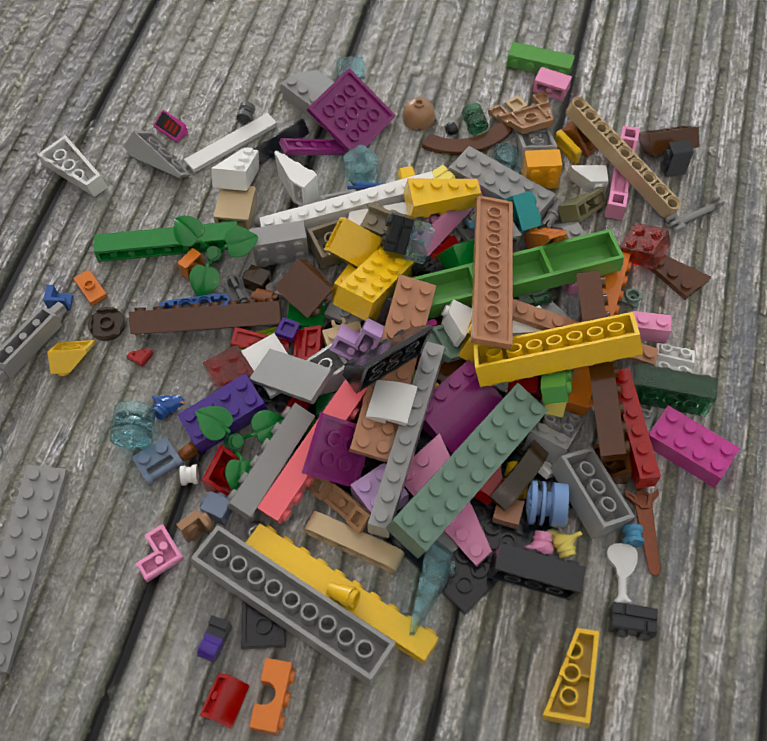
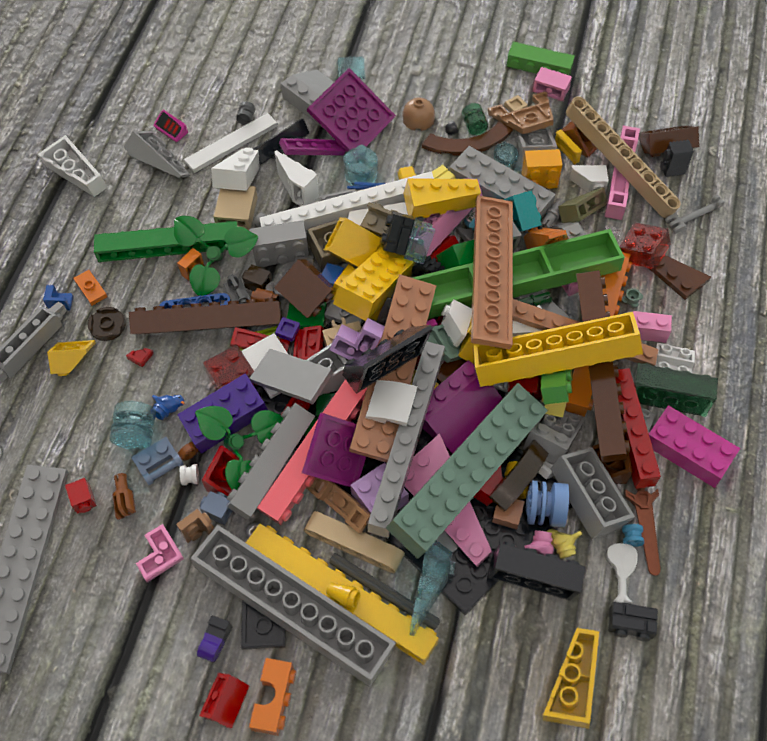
(80, 495): none -> red brick
(123, 497): none -> dark orange arm
(332, 272): none -> blue panel
(380, 588): none -> dark grey axle

